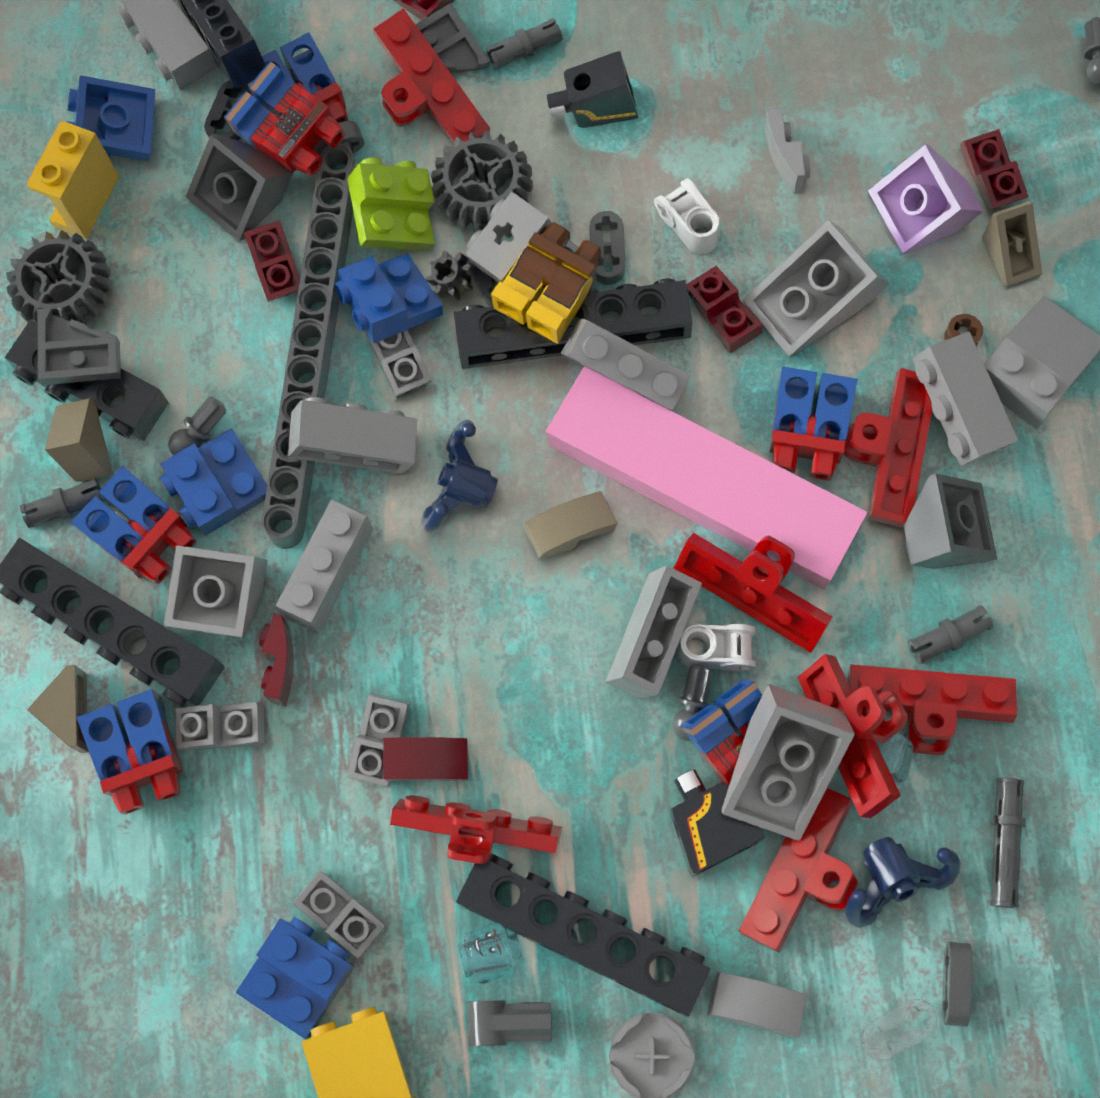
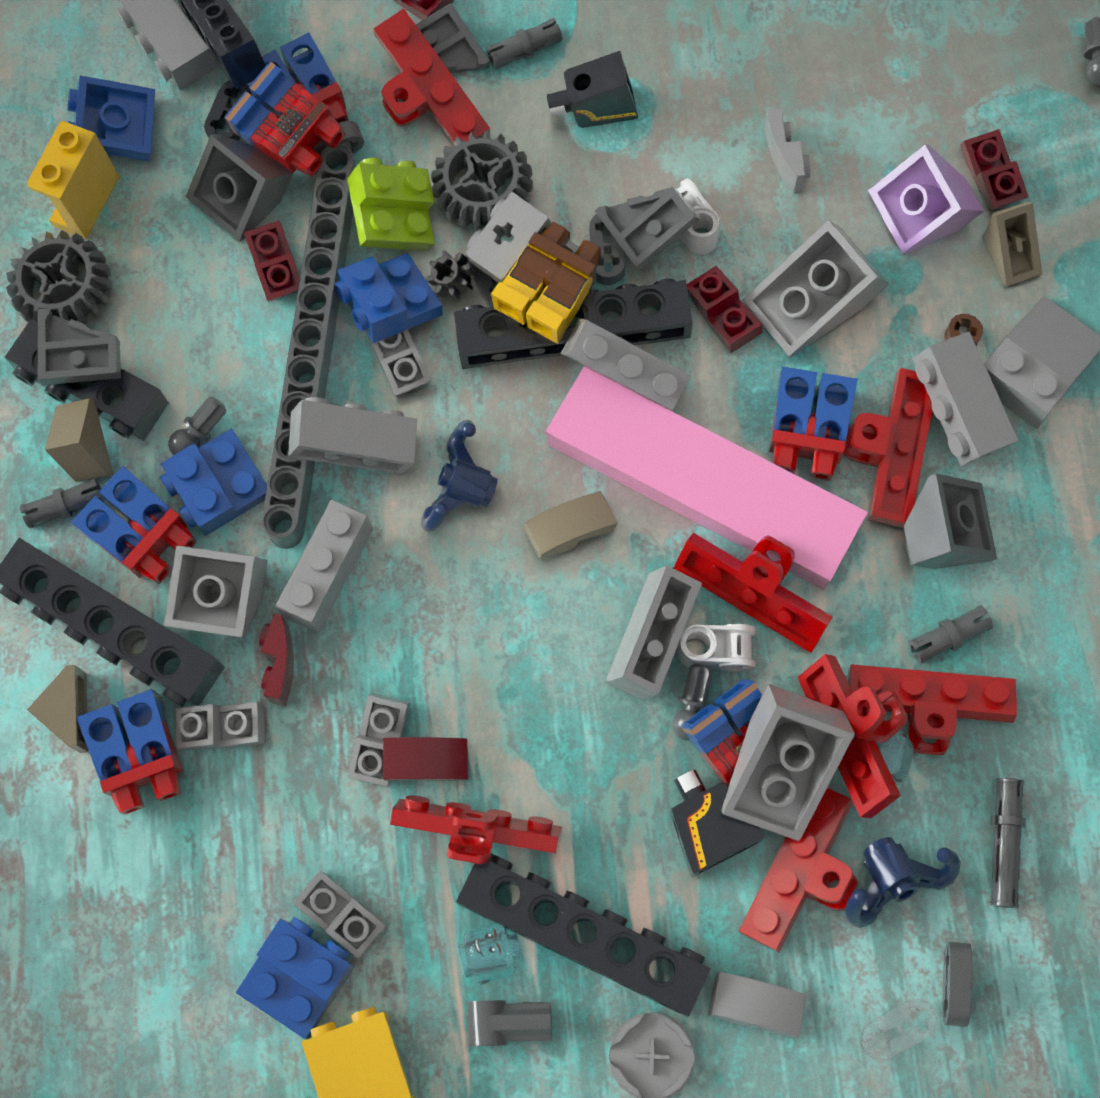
(648, 223): none -> dark grey wing

